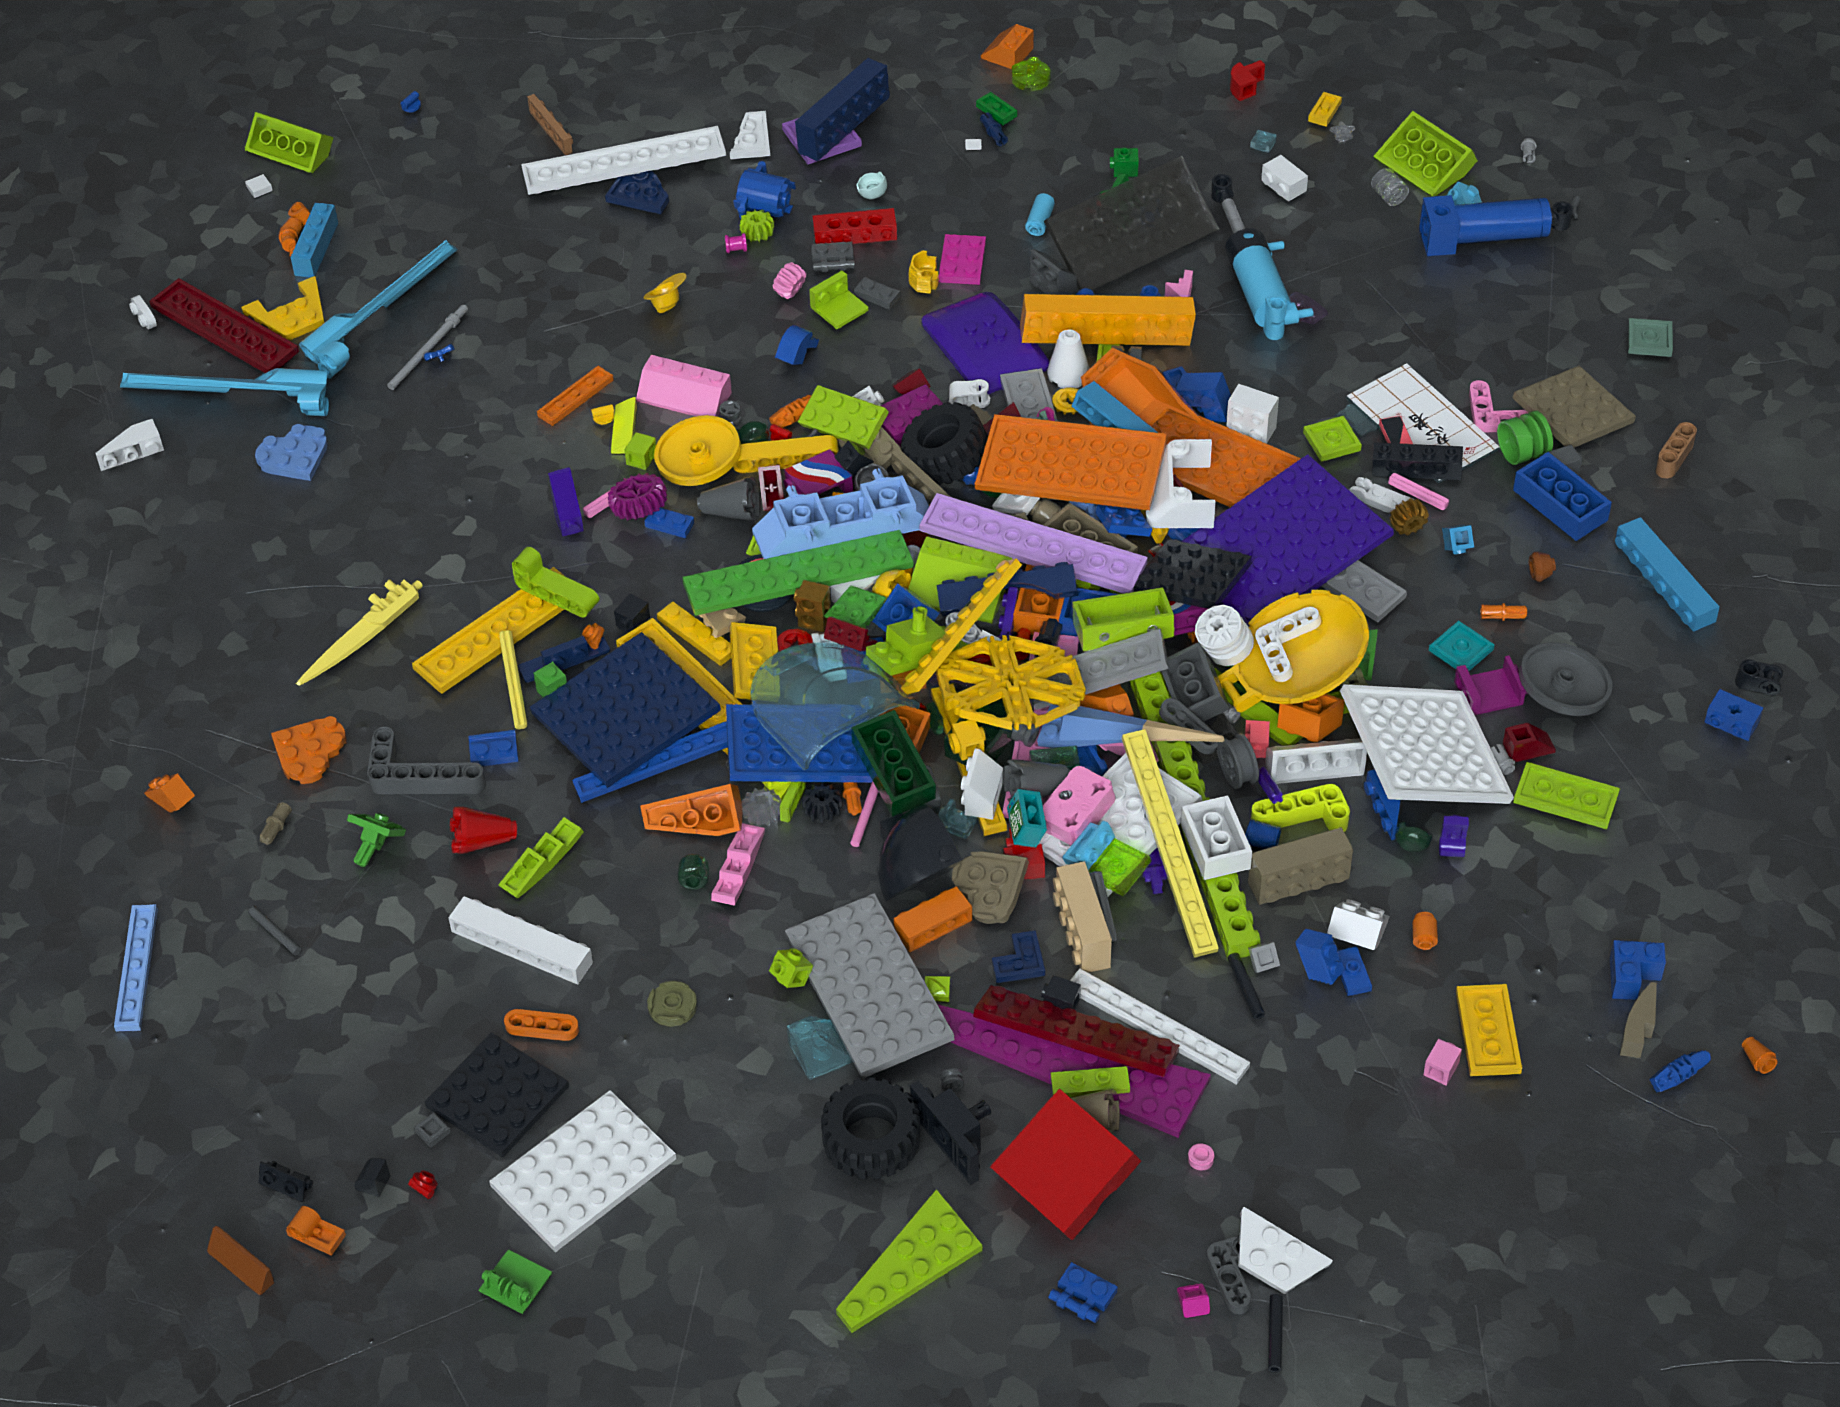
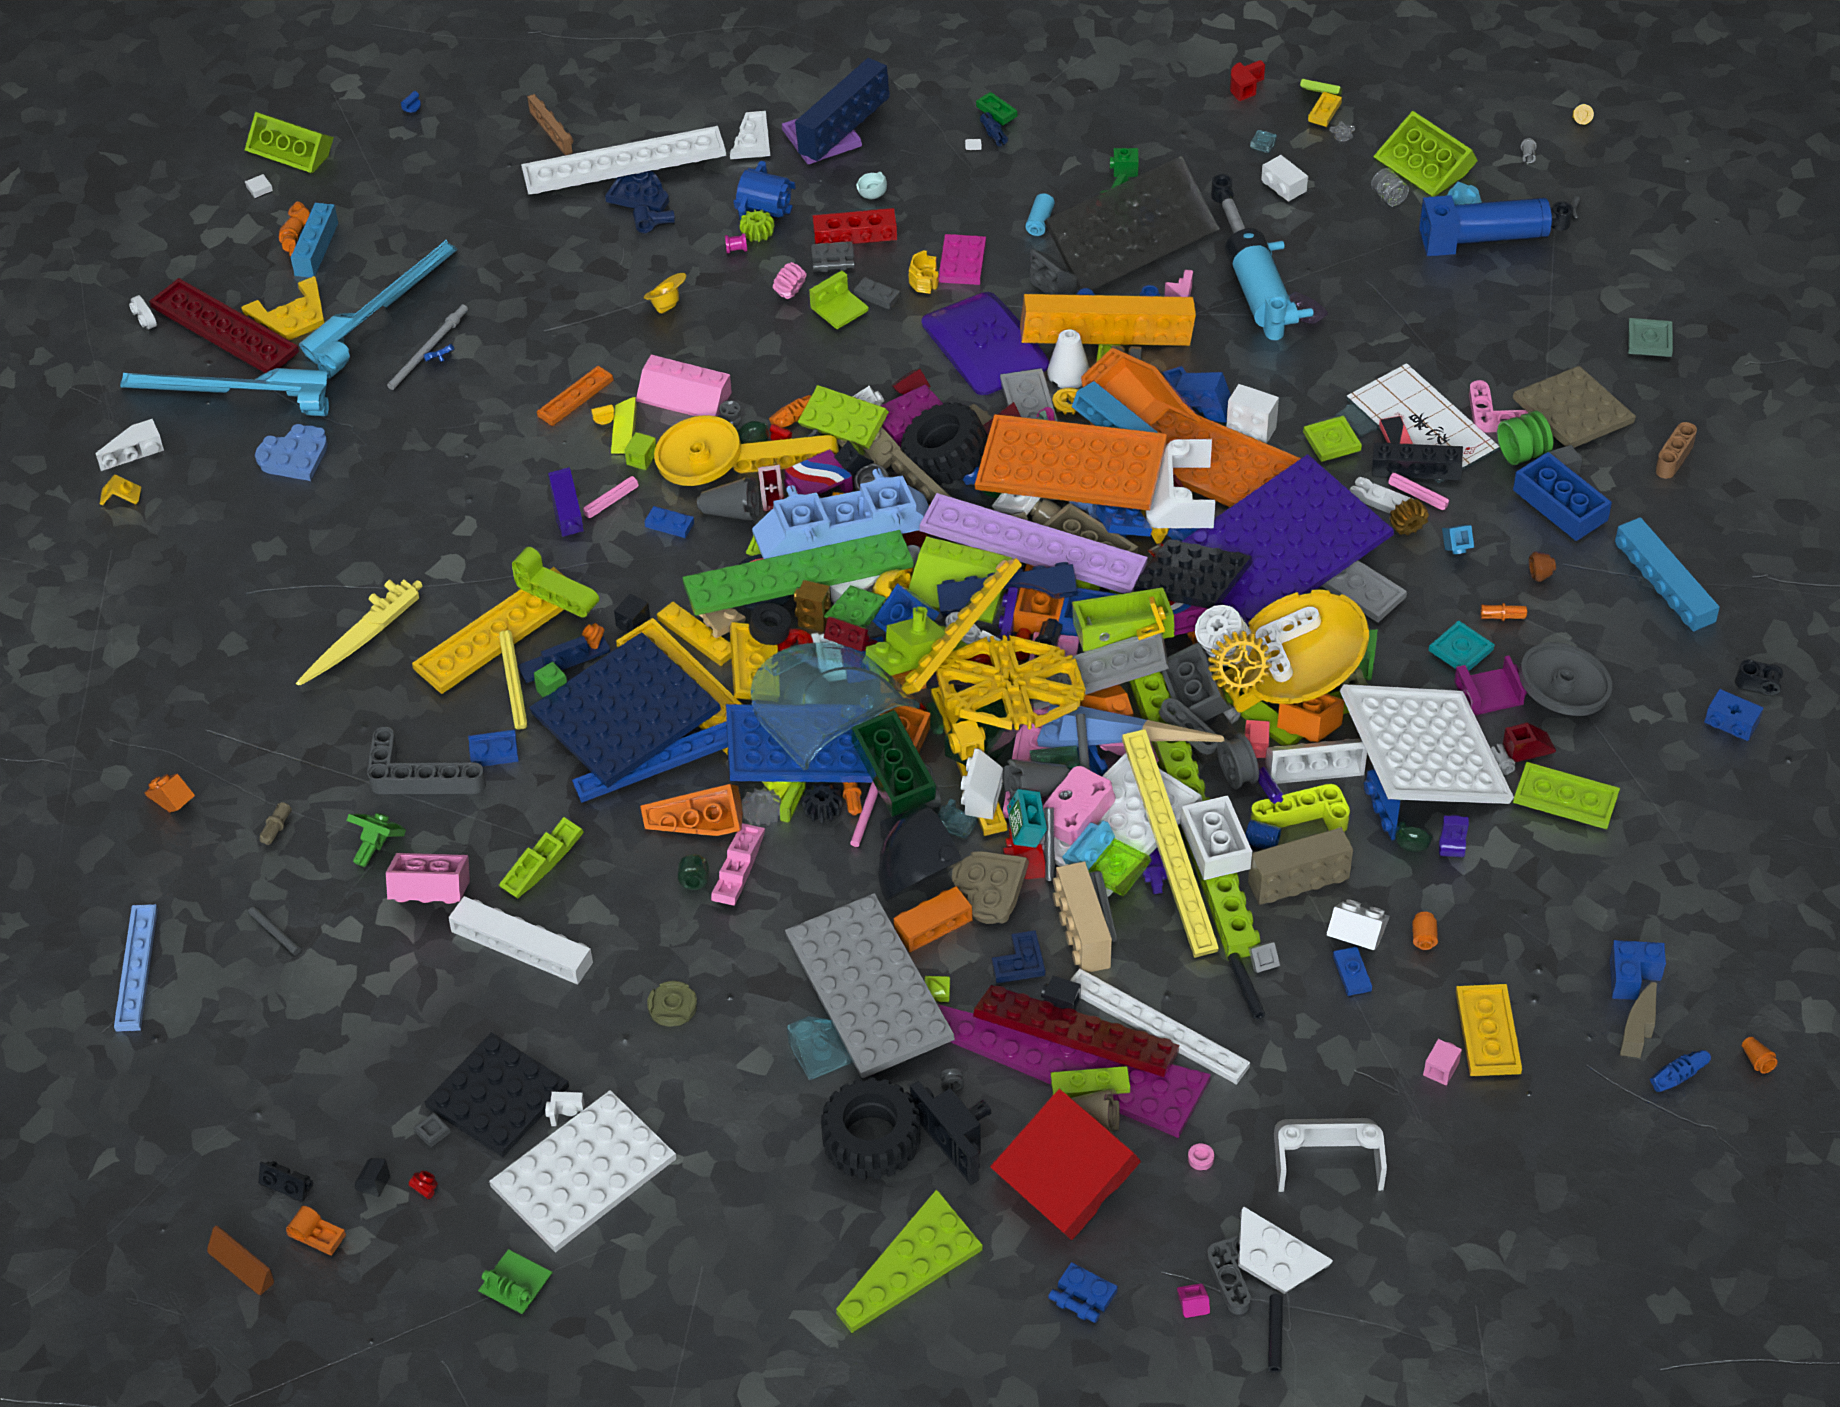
(120, 488): none -> yellow bracket
(308, 747): orange plate -> none
(427, 877): none -> bright pink brick
(479, 829): red cone -> none
(532, 1021): orange plate -> none
(564, 1103): none -> white bracket
(637, 496): magenta gear -> none
(648, 219): none -> dark blue pin
(770, 613): none -> black tyre
(791, 968): lime brick -> none
(795, 344): blue brick -> none
(968, 393): white piece -> none
(1010, 46): orange slope -> none
(1023, 74): clear neon green plate -> none
(1026, 735): dark grey wheel -> none
(1049, 844): none -> dark grey bar
(1082, 741): none -> dark grey bar
(1157, 627): none -> yellow bracket
(1239, 671): none -> yellow gear
(1298, 1133): none -> white windscreen
(1319, 956): blue brick -> none
(1320, 87): none -> lime tile
(1583, 114): none -> yellow plate

